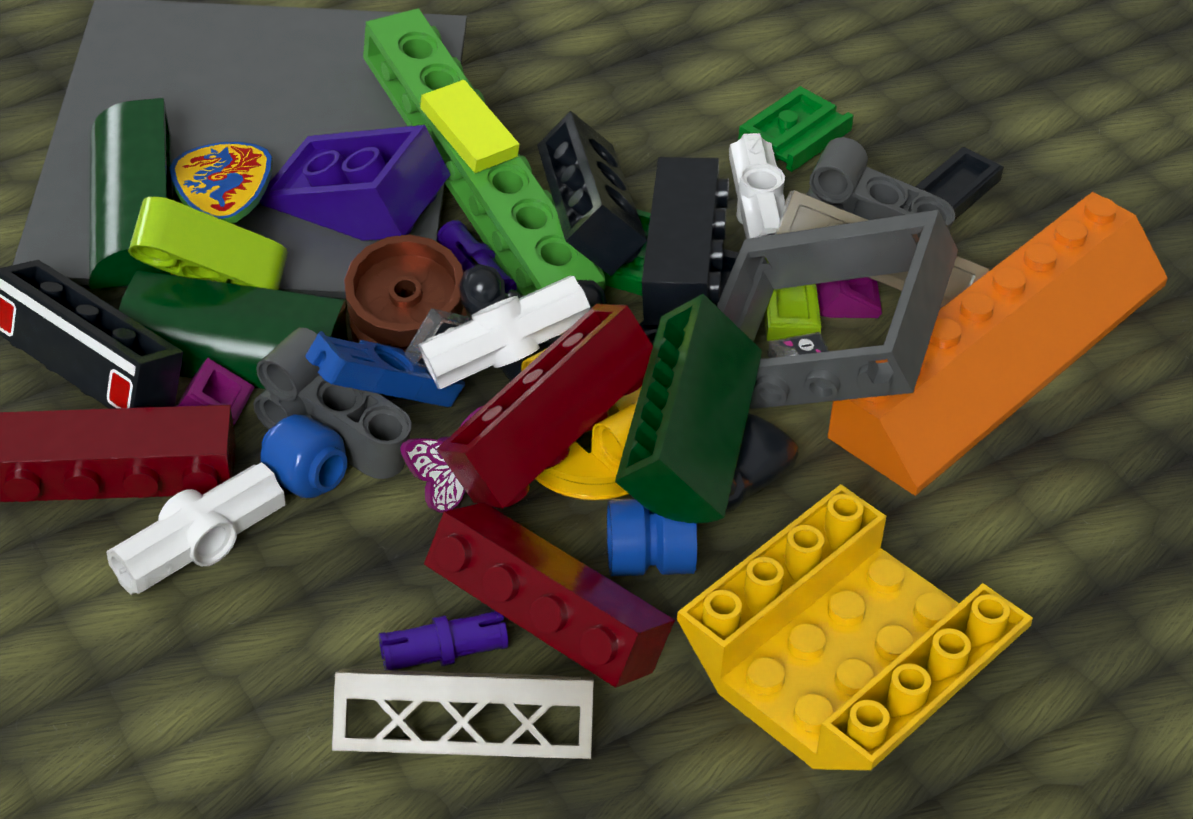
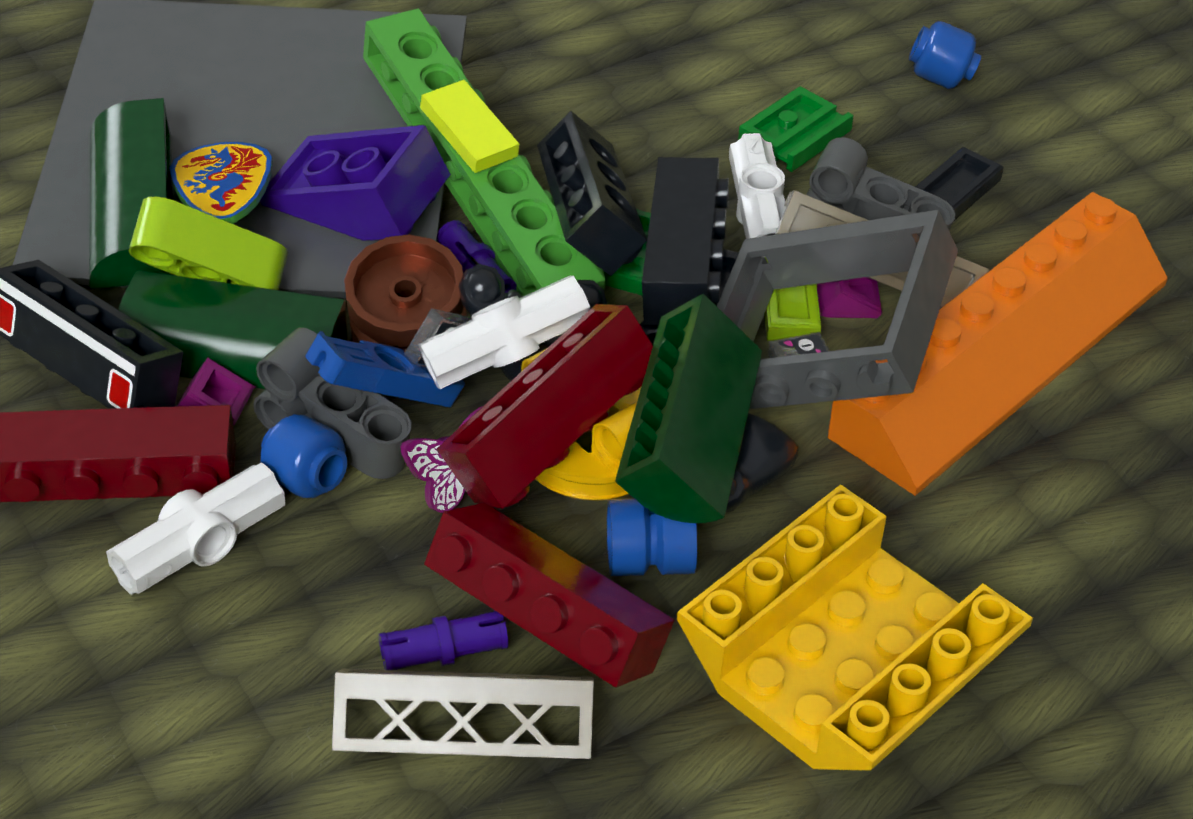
(944, 55): none -> blue head

